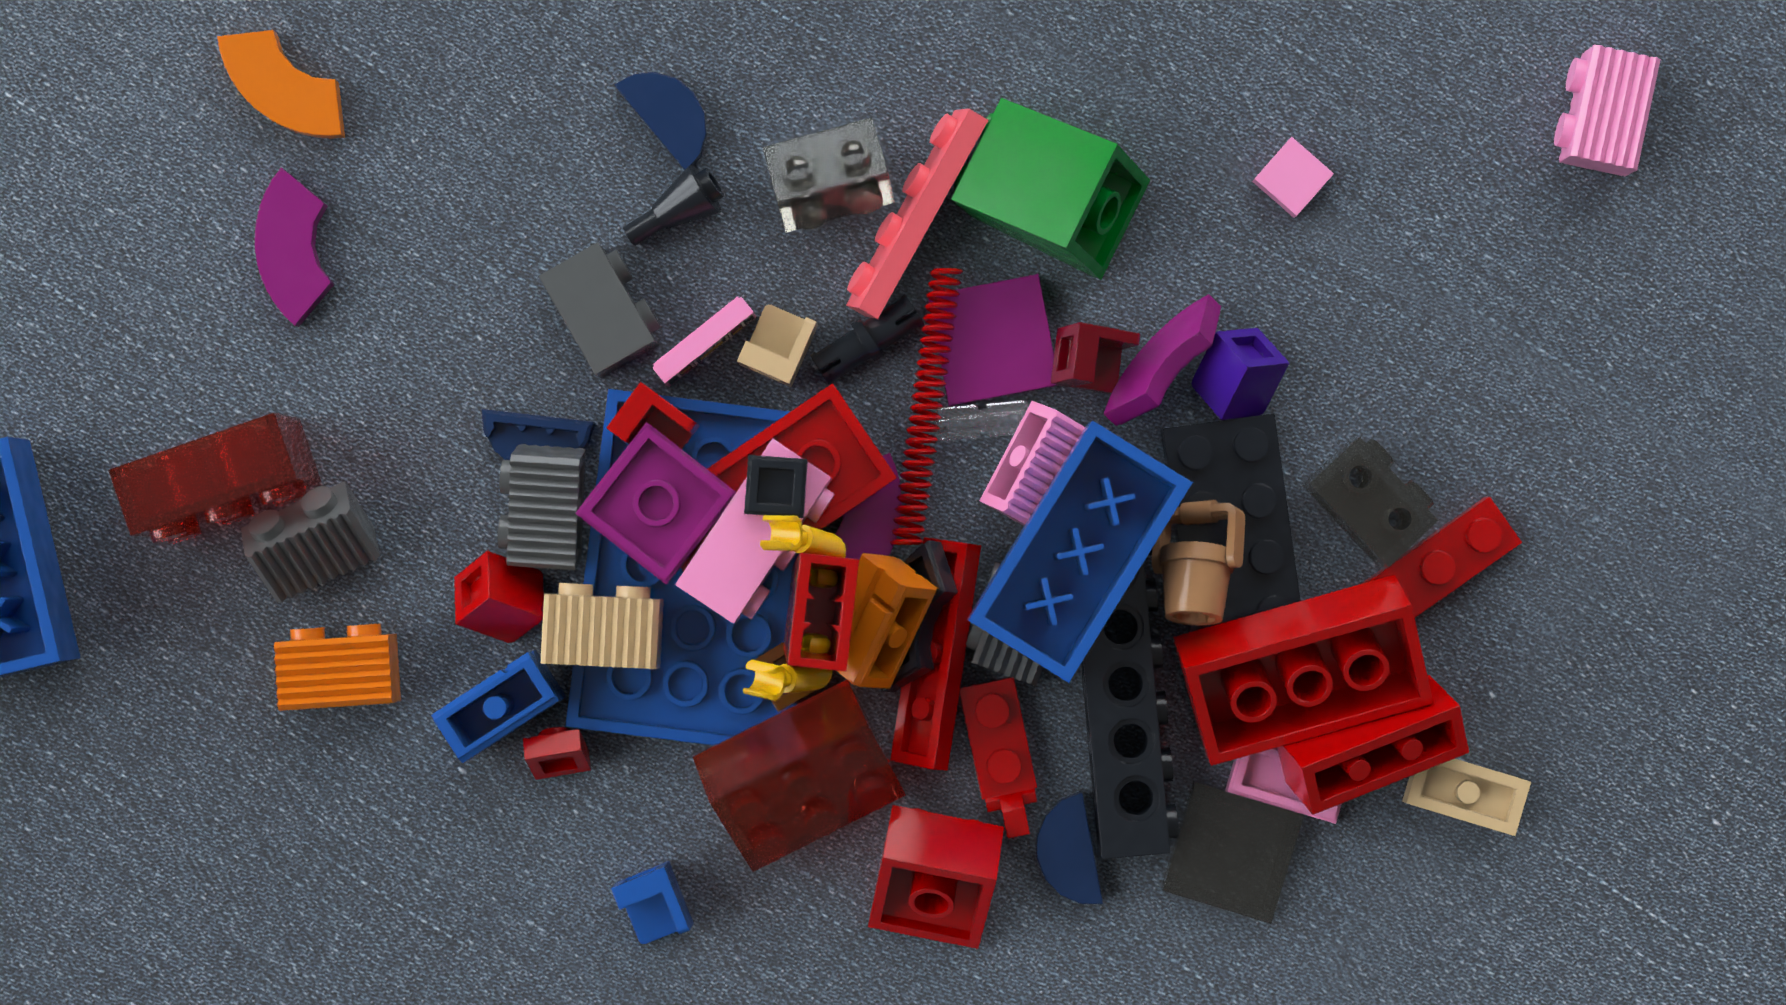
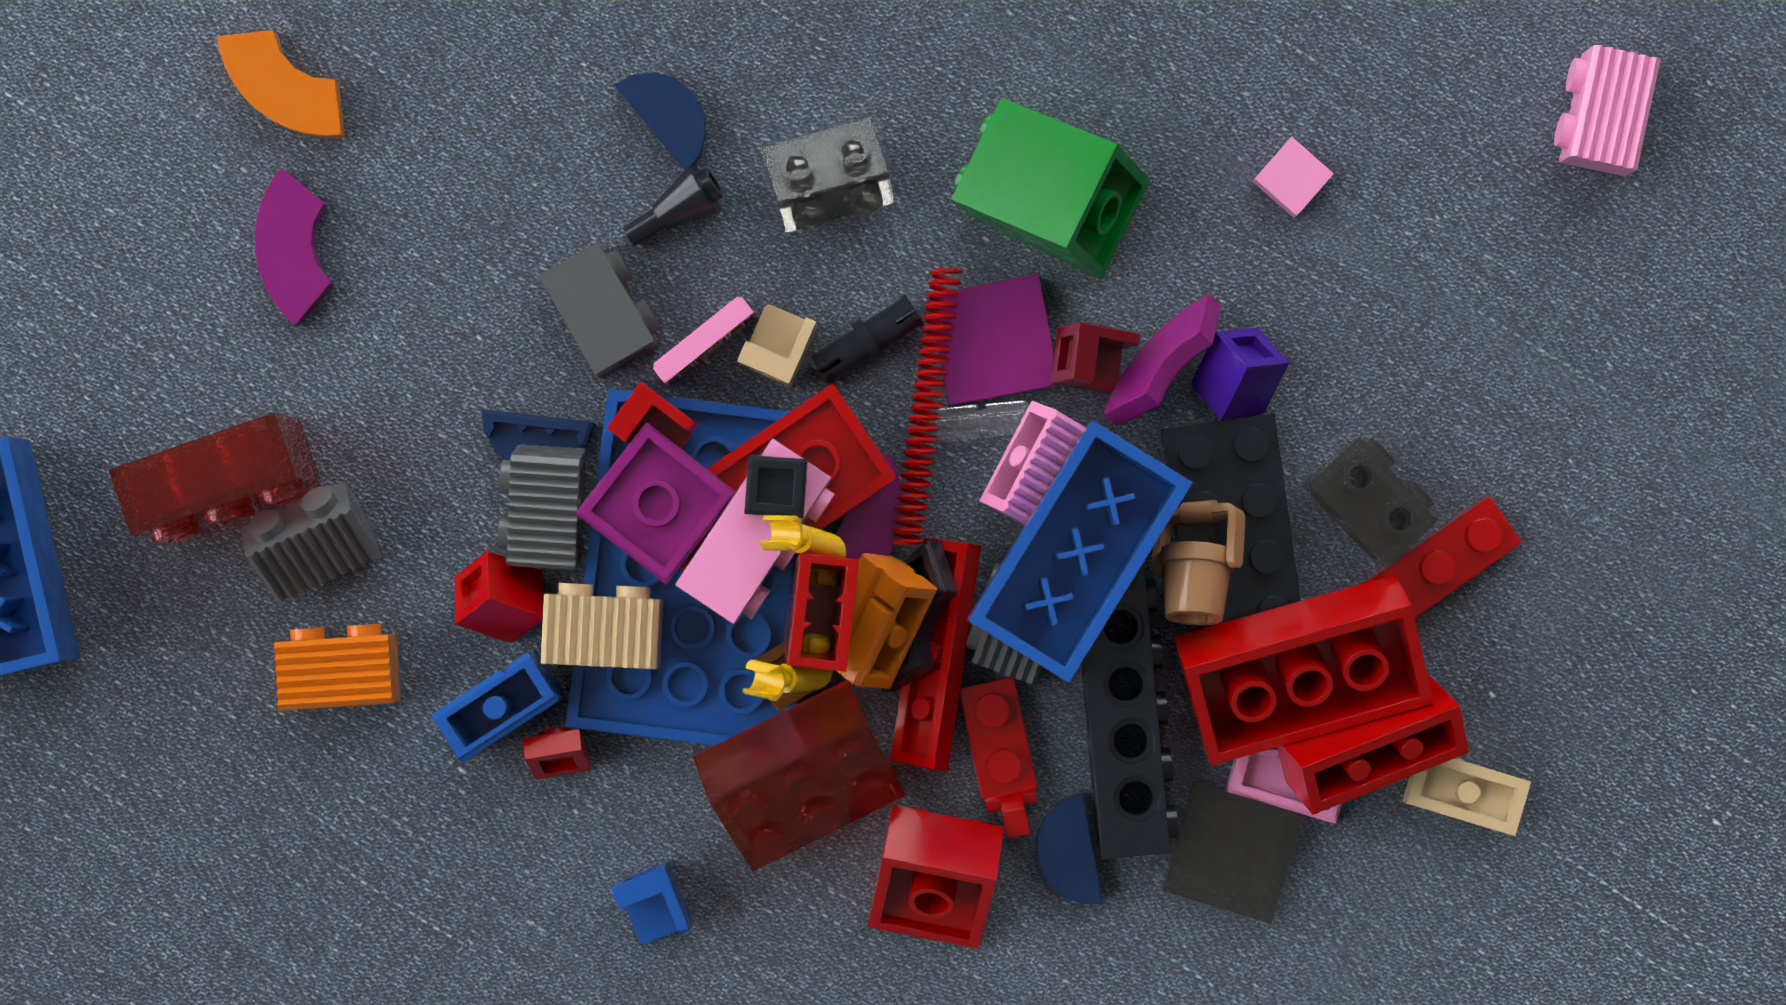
(904, 231): coral plate -> none

